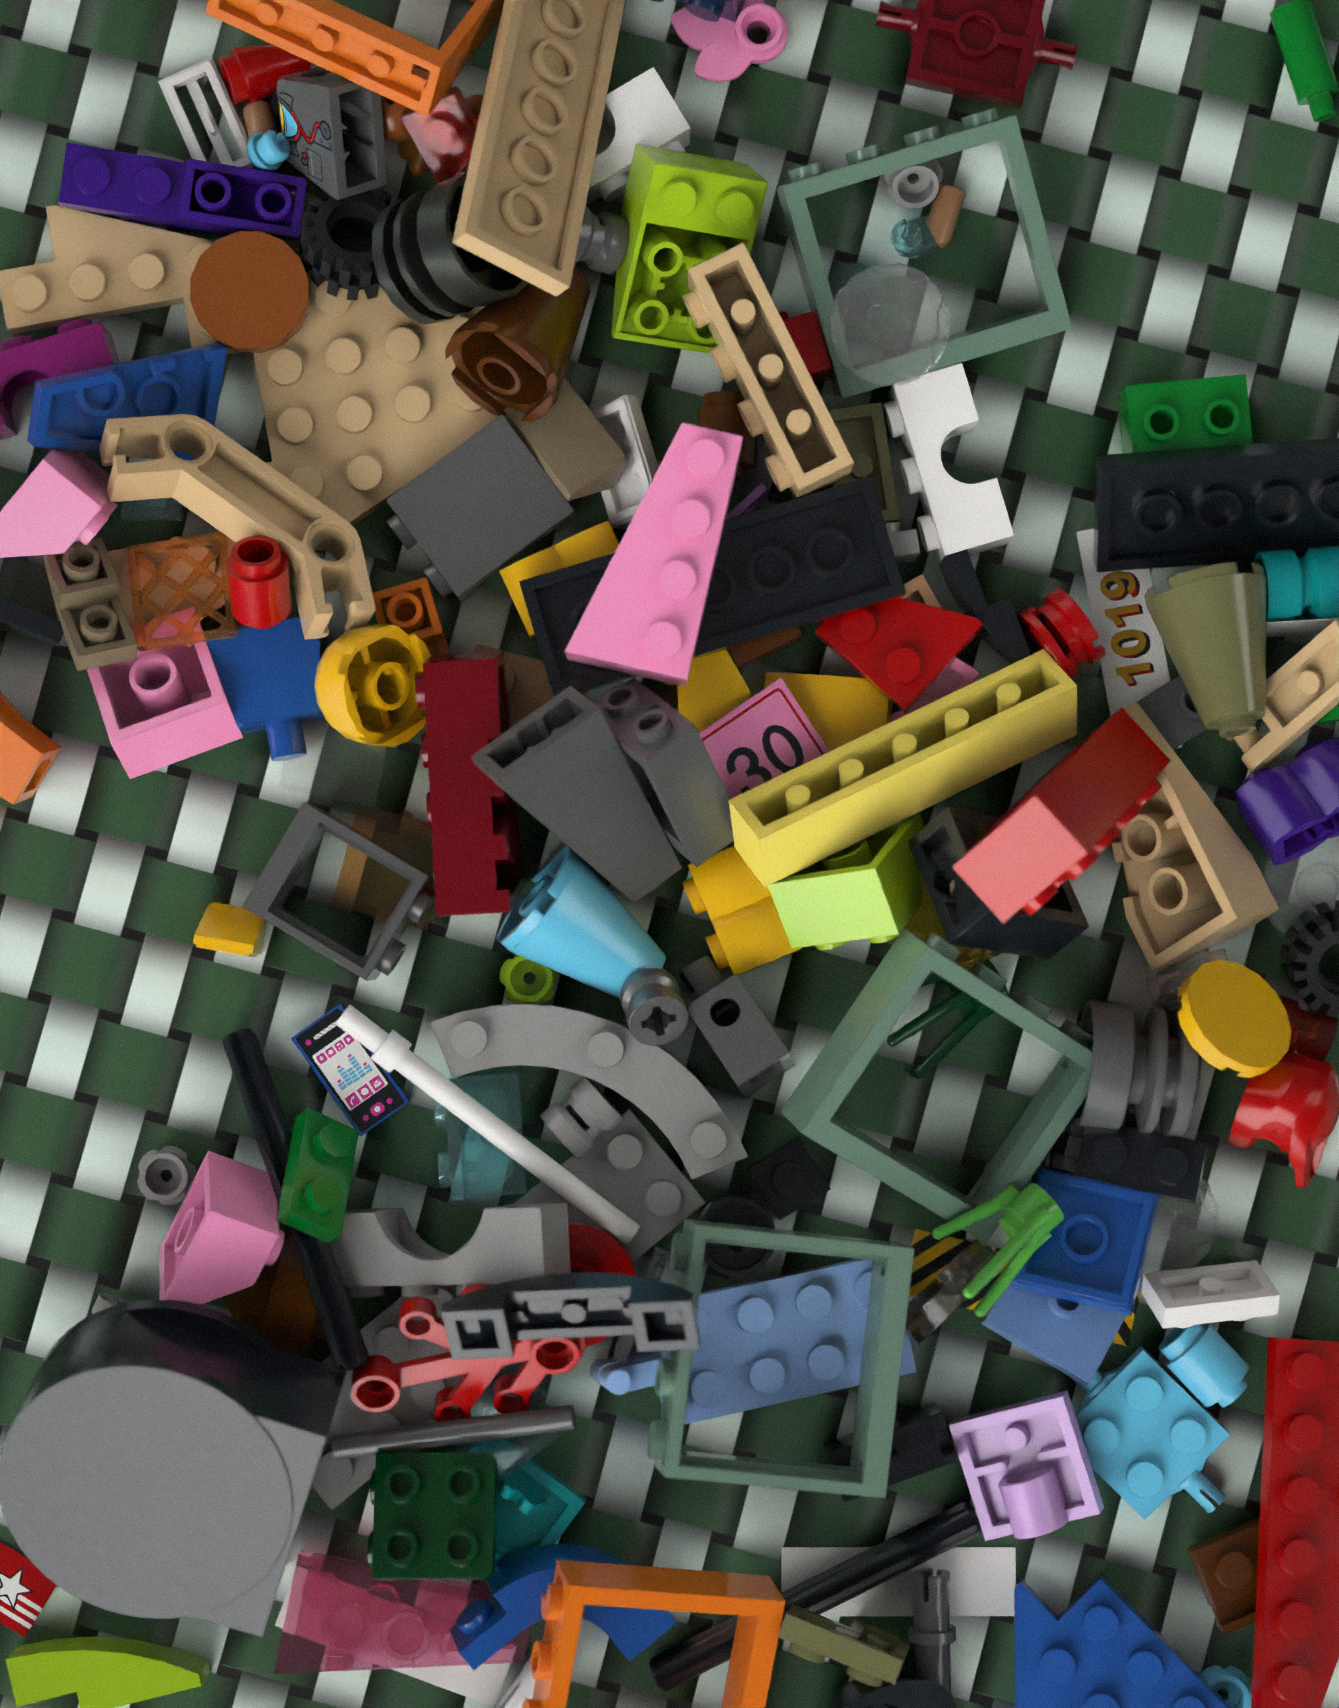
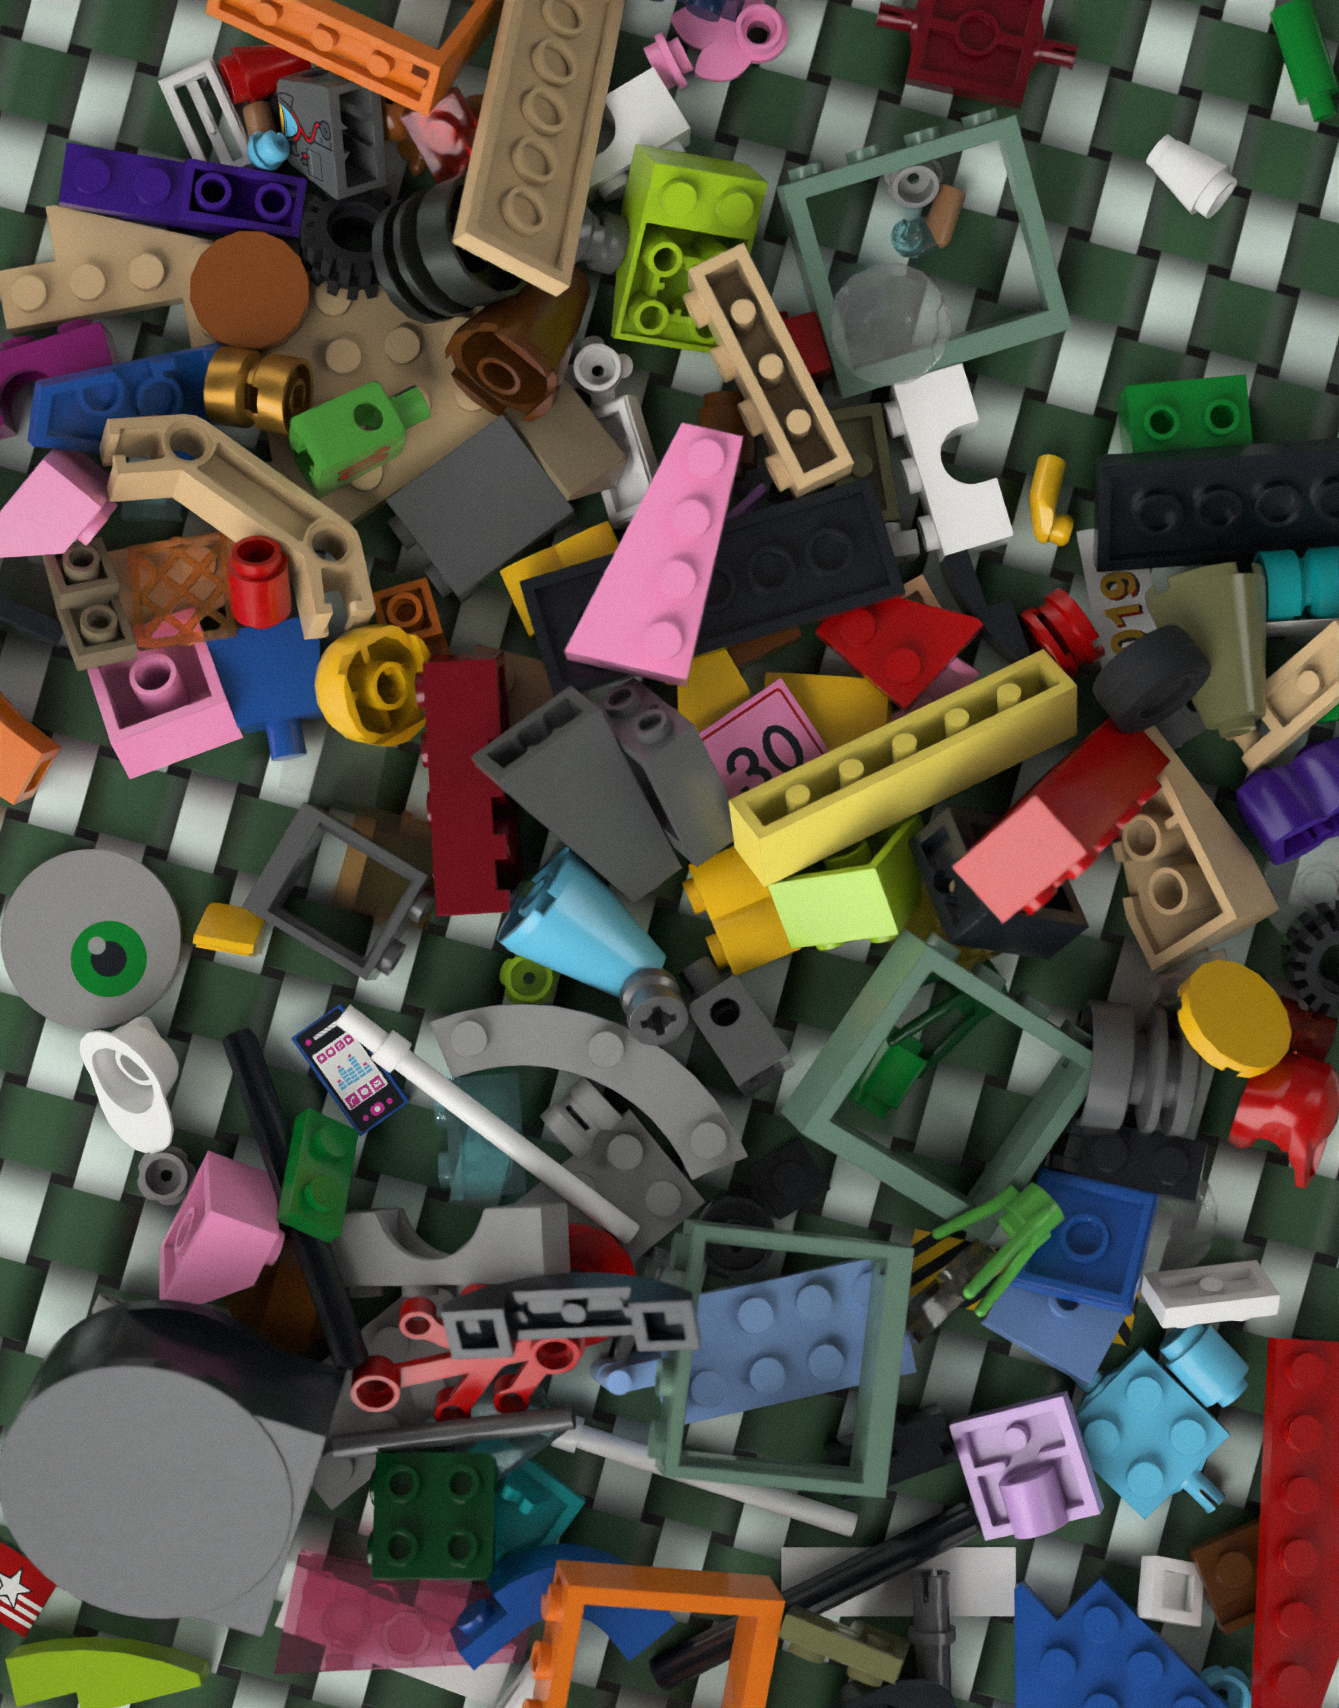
(92, 939): none -> light grey tile
(132, 1079): none -> white piece
(257, 390): none -> pearl gold wheel
(333, 446): none -> bright green torso
(594, 354): none -> white plate
(669, 61): none -> bright pink plate
(766, 1498): none -> white bar
(889, 1076): none -> green brick
(1044, 499): none -> yellow arm
(1151, 678): none -> black tyre
(1170, 1591): none -> white plate
(1192, 176): none -> white cone

